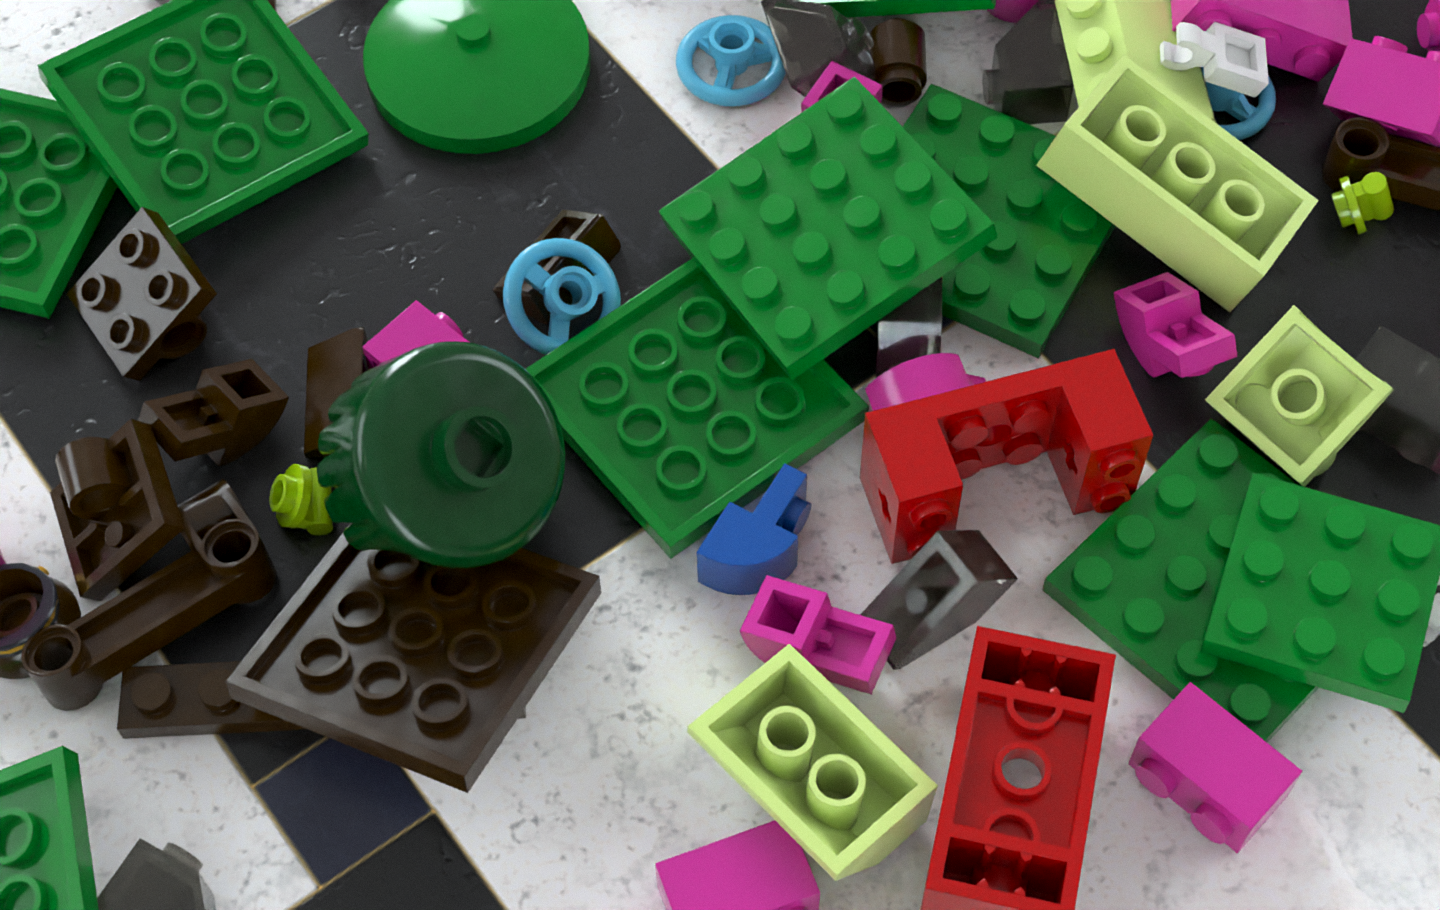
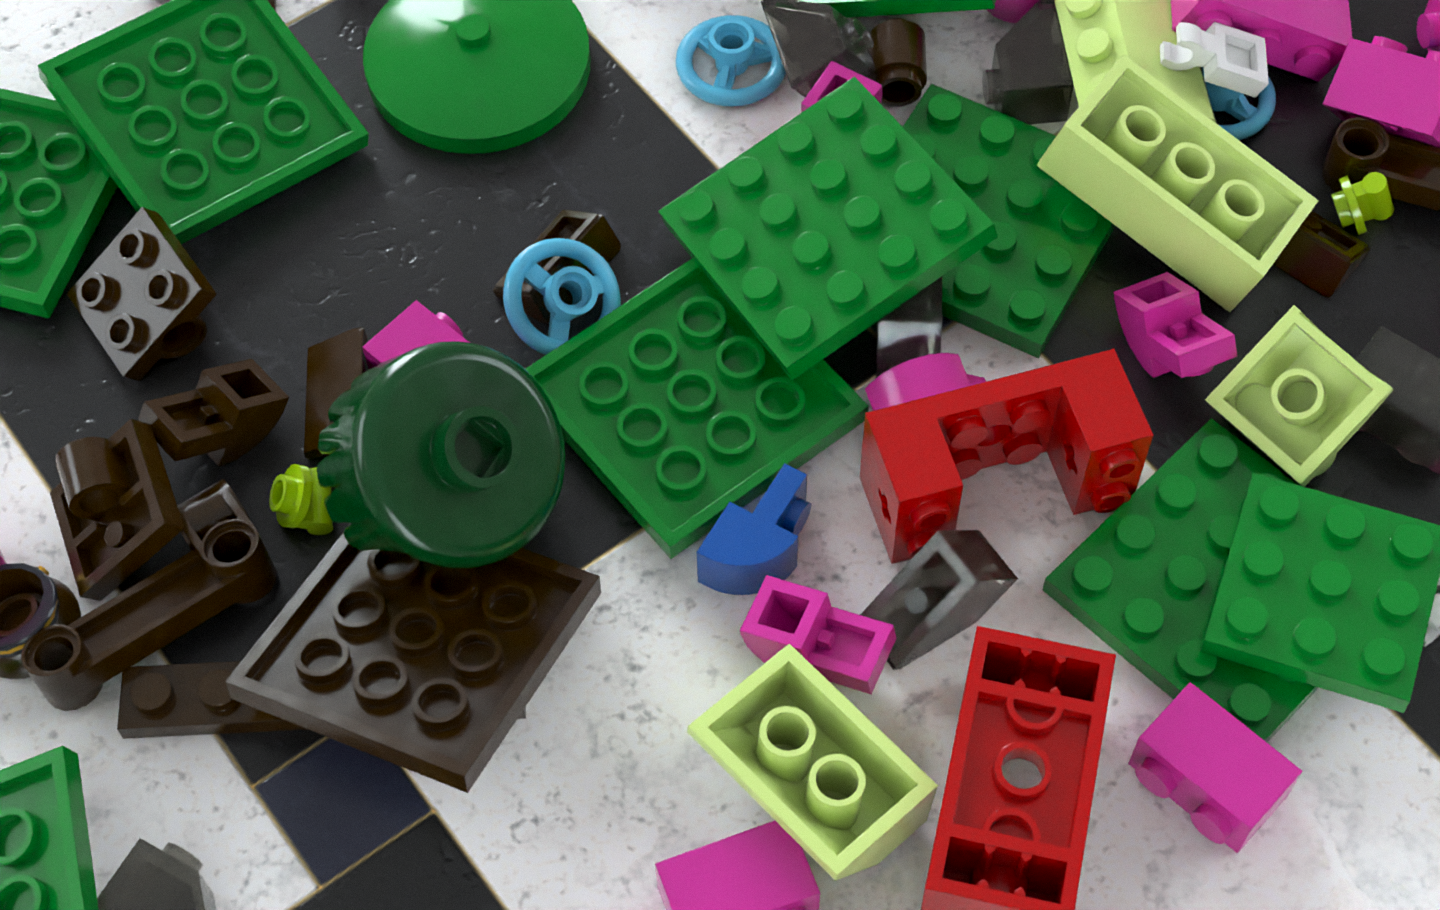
(1321, 255): none -> dark brown slope

